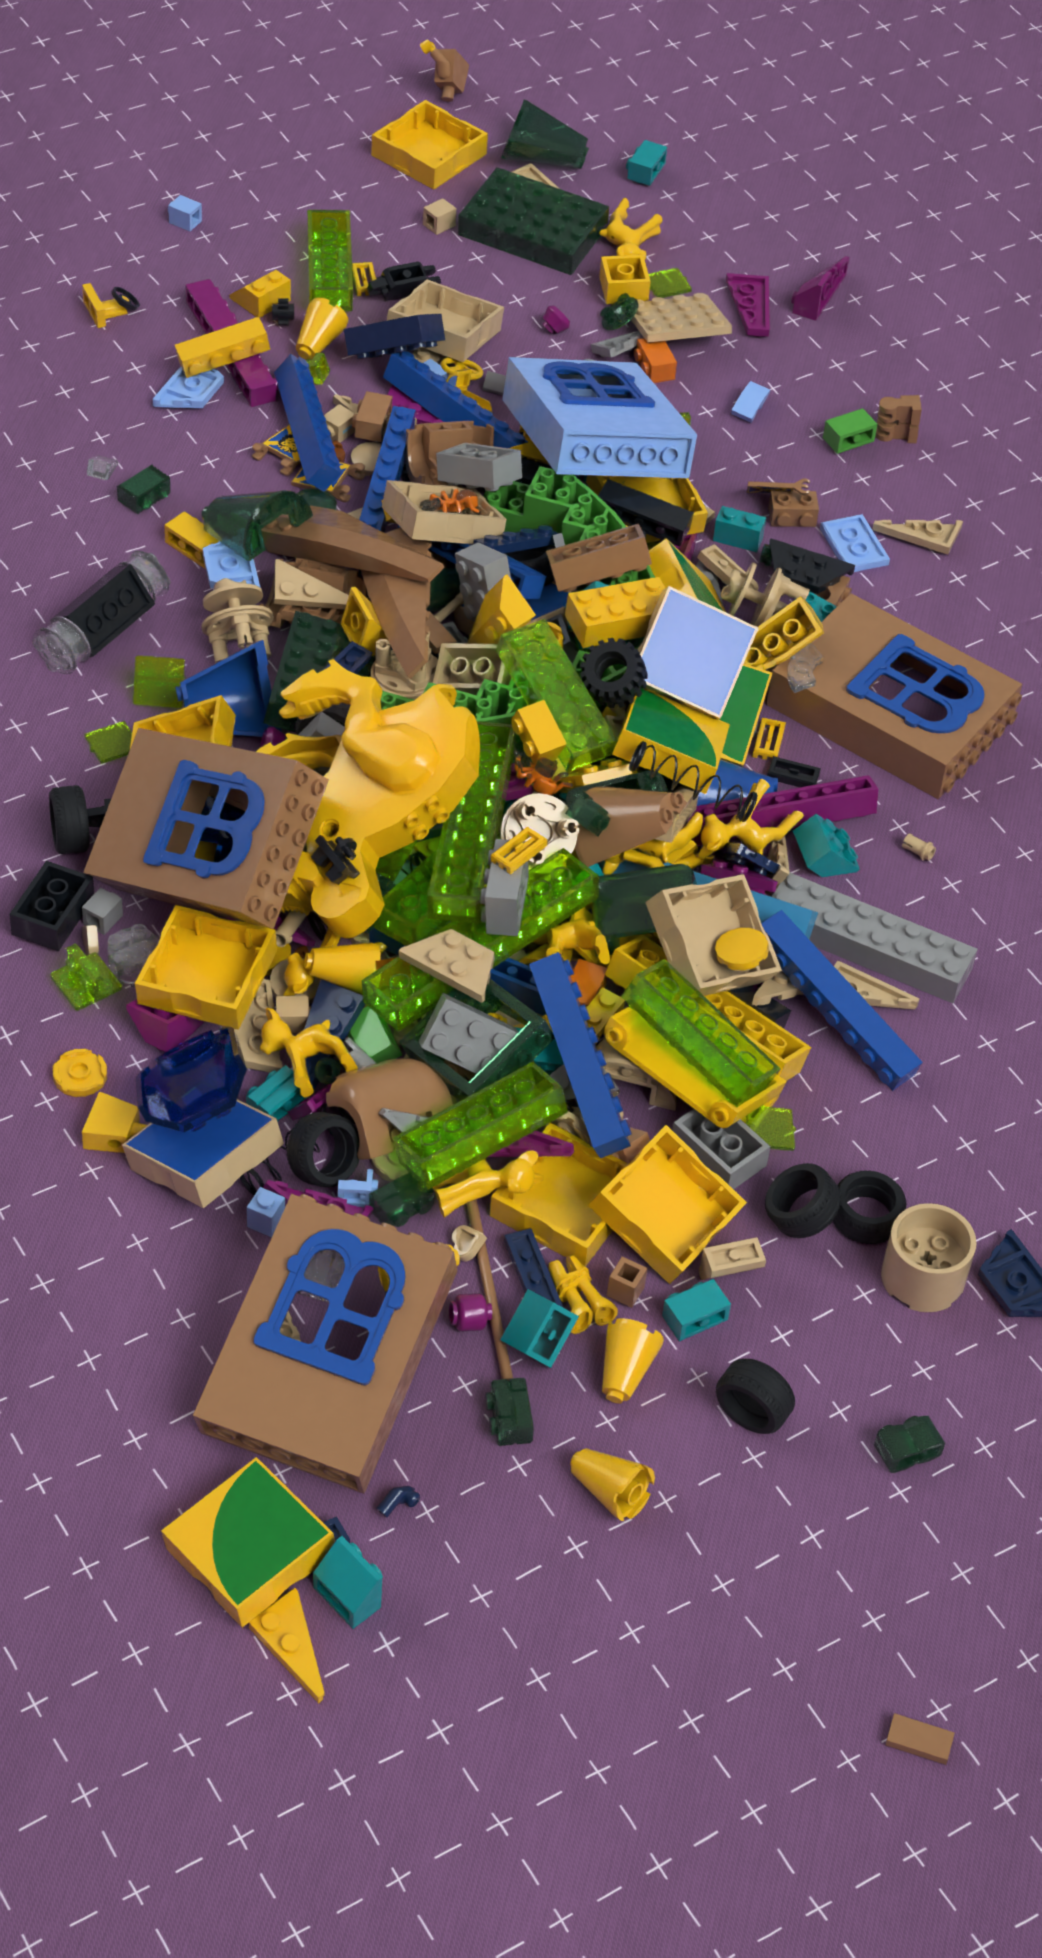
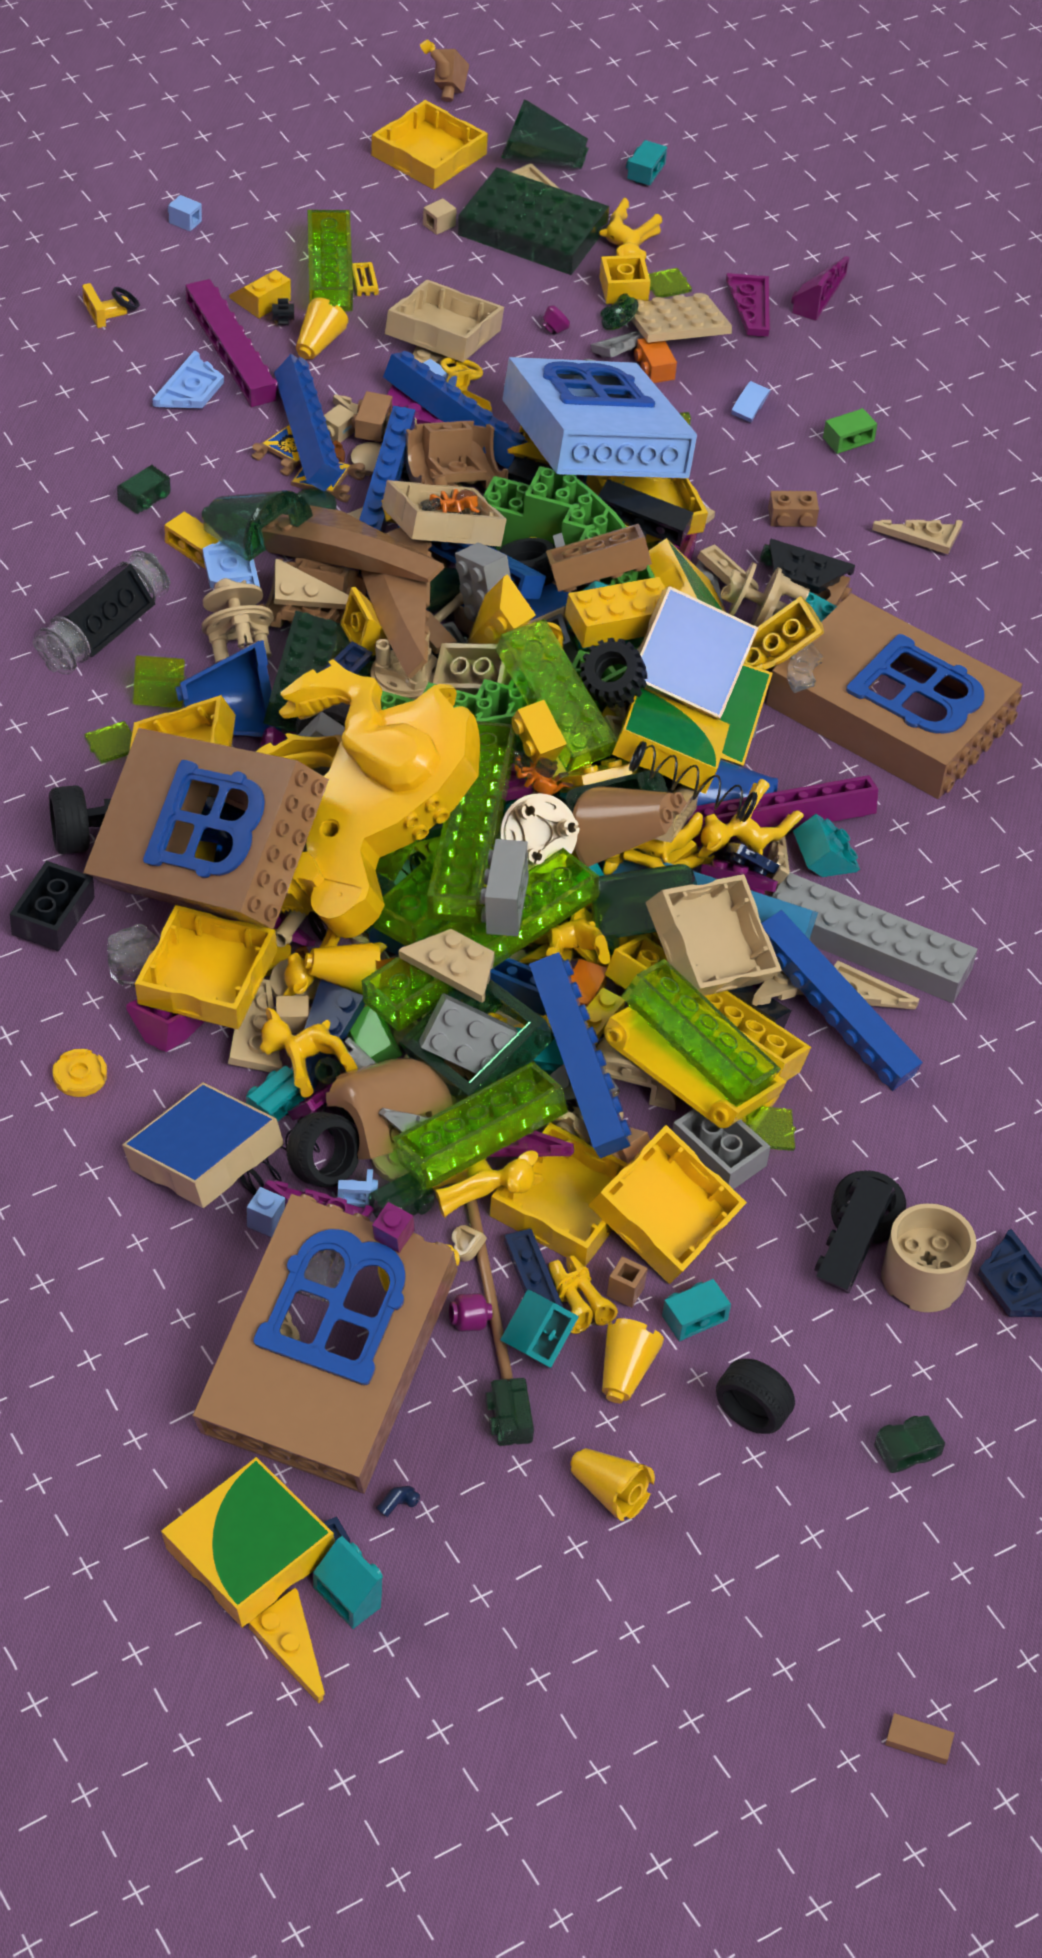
(85, 978): clear neon green bracket -> none
(90, 939): tan tile -> none
(101, 467): clear slope -> none
(102, 910): light grey brick -> none
(110, 1124): yellow torso -> none
(193, 1081): clear blue windscreen -> none
(222, 347): yellow brick -> none
(319, 368): clear neon green tile -> none
(338, 854): black hips -> none
(393, 1227): none -> magenta brick
(394, 336): dark blue brick -> none
(401, 280): black hinge -> none
(479, 466): light grey brick -> none
(494, 383): light grey slope -> none
(519, 541): dark blue plate -> none
(522, 851): yellow tile -> none
(588, 813): clear green window -> none
(731, 1258): tan tile -> none
(739, 529): teal brick -> none
(741, 948): yellow tile -> none
(766, 752): yellow tile -> none
(767, 487): medium nougat flag -> none
(790, 1186): black tyre -> none
(793, 774): black tile -> none
(855, 542): light blue tile -> none
(855, 1232): none -> black brick
(899, 418): medium nougat legs -> none
(919, 847): tan pin -> none

